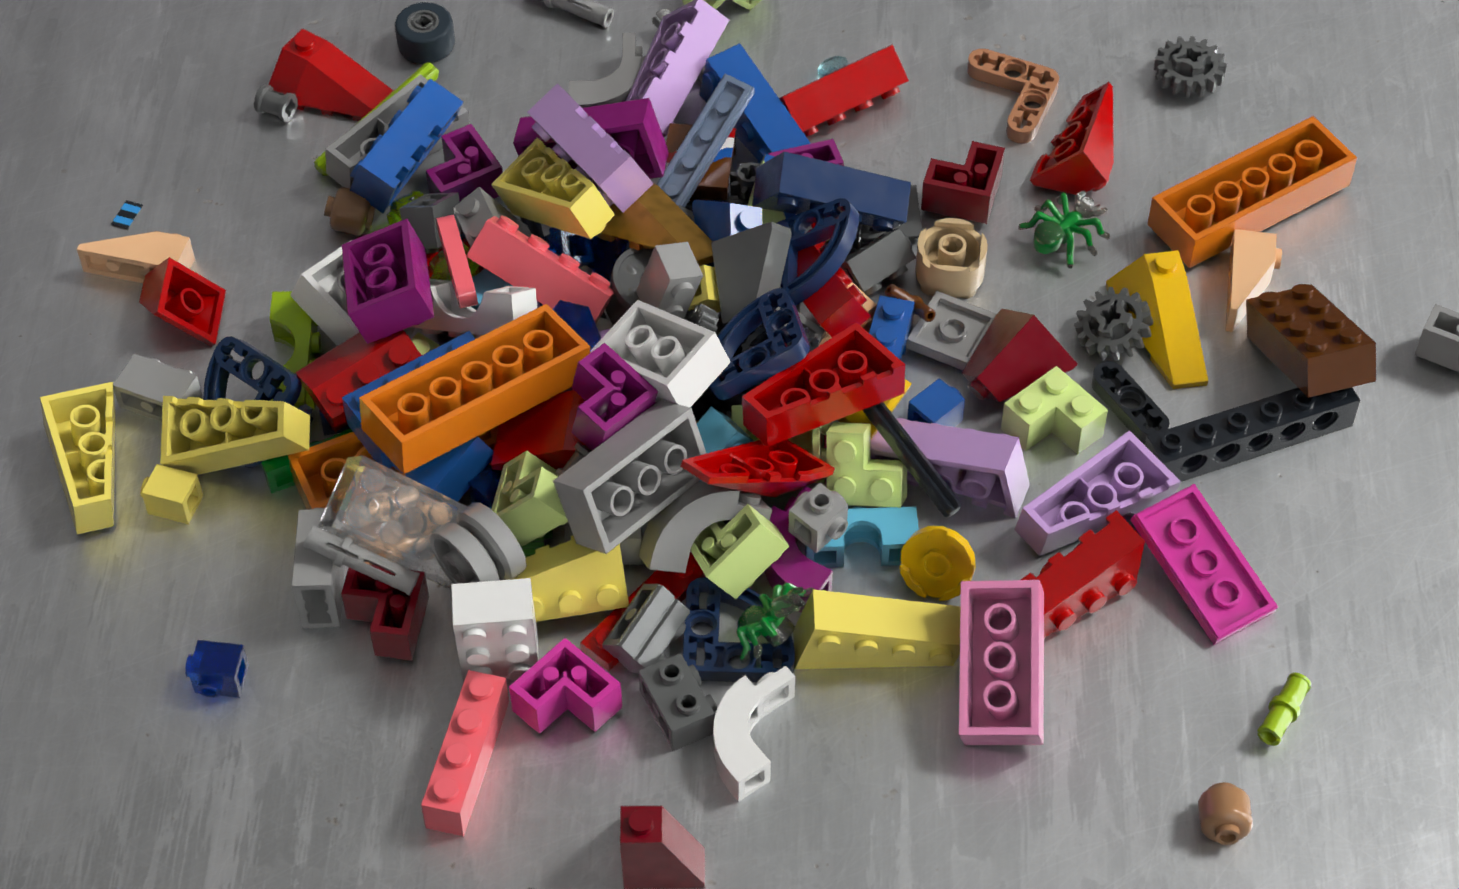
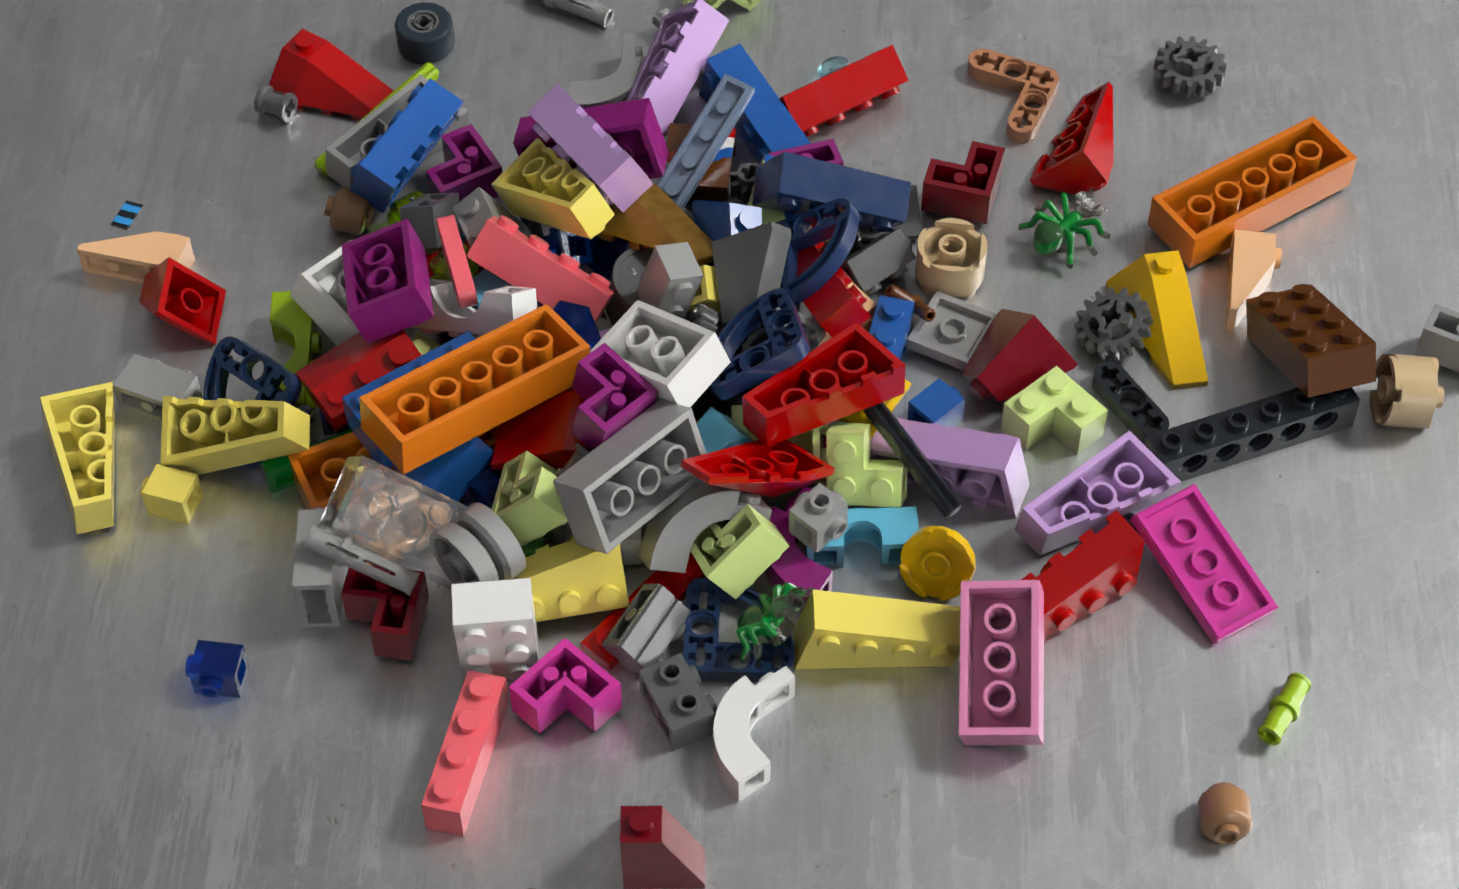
(1406, 391): none -> tan brick

